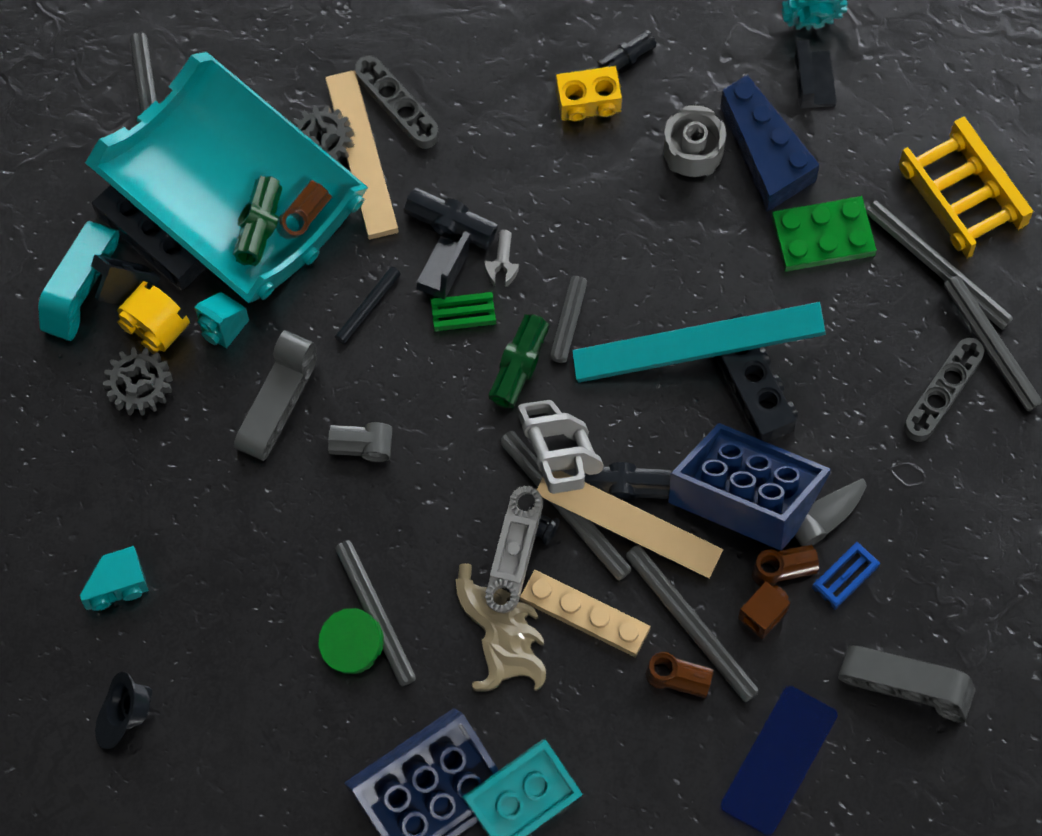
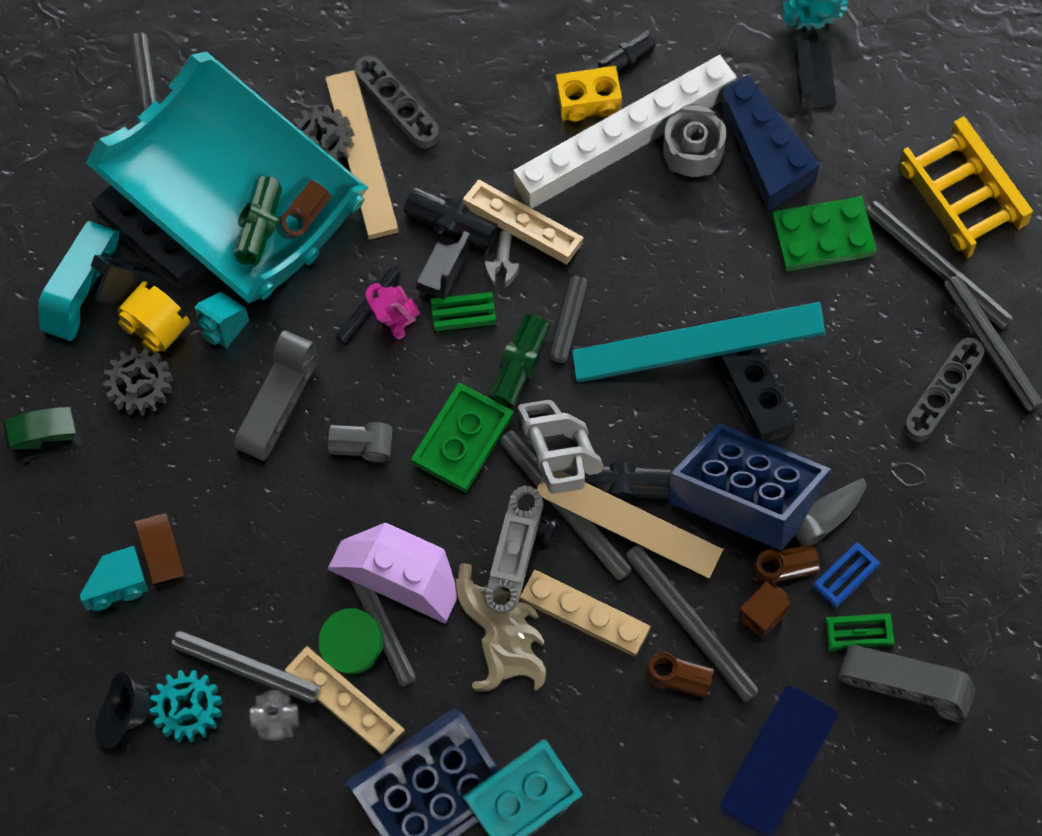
(33, 428): none -> dark green slope
(159, 548): none -> reddish brown slope
(179, 717): none -> teal gear
(246, 667): none -> dark grey axle
(277, 726): none -> clear brick
(347, 702): none -> tan plate
(392, 308): none -> dark pink piece
(399, 568): none -> lavender wedge
(462, 437): none -> green plate
(523, 222): none -> tan plate
(619, 133): none -> white brick
(831, 635): none -> green tile

